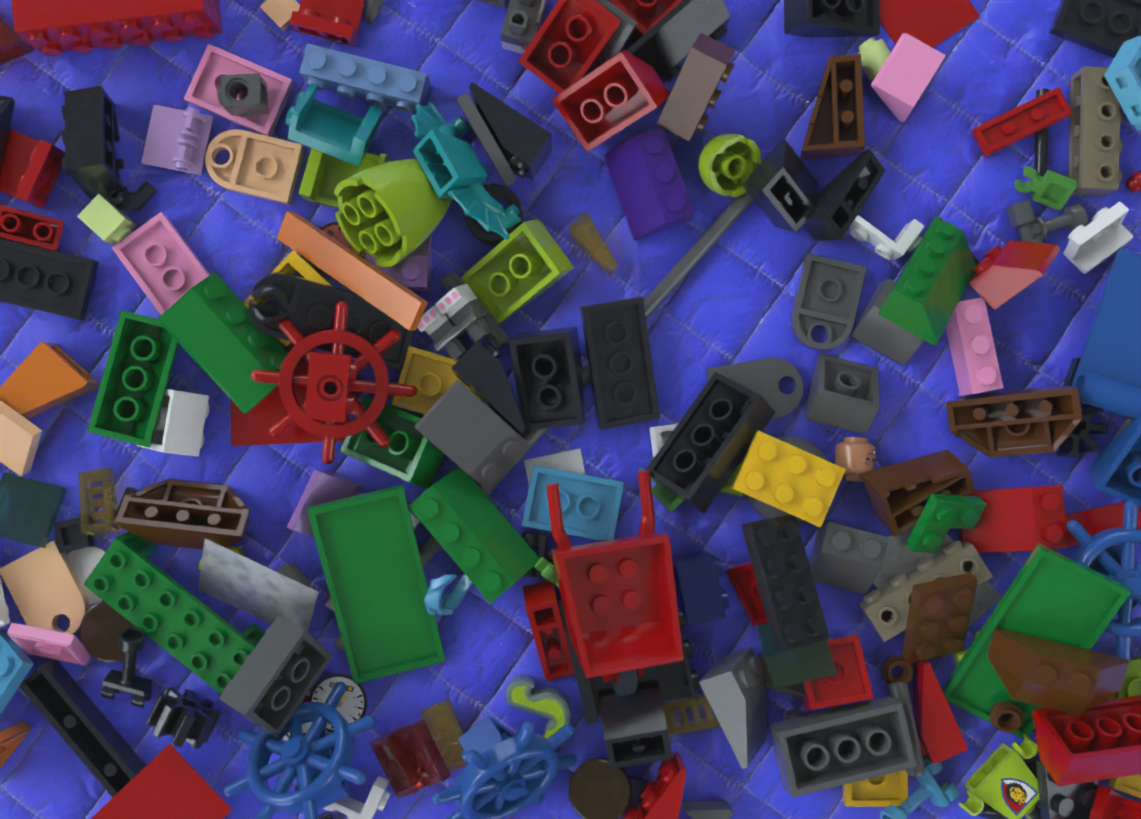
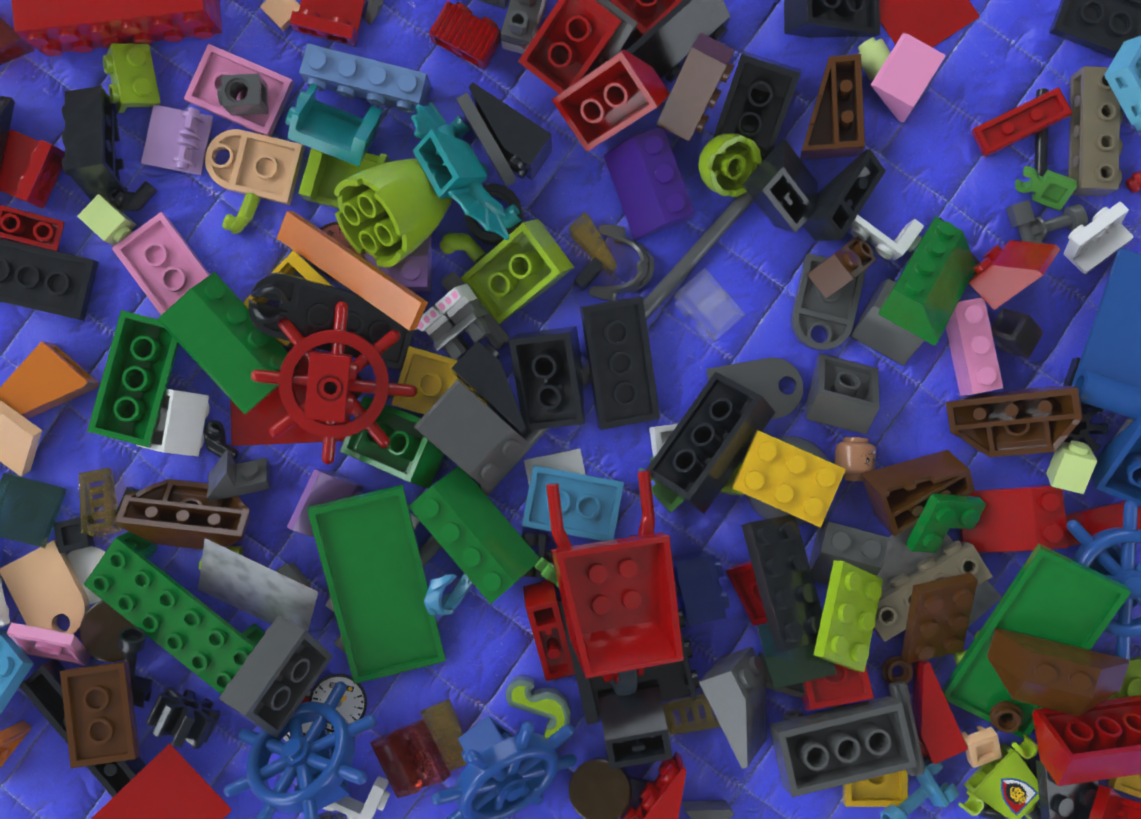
(99, 714): none -> reddish brown plate
(131, 76): none -> lime bracket
(216, 440): none -> black arm
(234, 479): none -> dark grey slope
(244, 216): none -> lime arm
(462, 242): none -> lime arm
(466, 34): none -> red brick
(588, 274): none -> black tile
(644, 265): none -> dark grey helmet
(708, 306): none -> clear brick
(758, 100): none -> black slope
(842, 267): none -> reddish brown slope
(848, 616): none -> lime plate
(982, 746): none -> light nougat tile
(1016, 333): none -> clear smoke brick
(1071, 467): none -> yellowish green brick

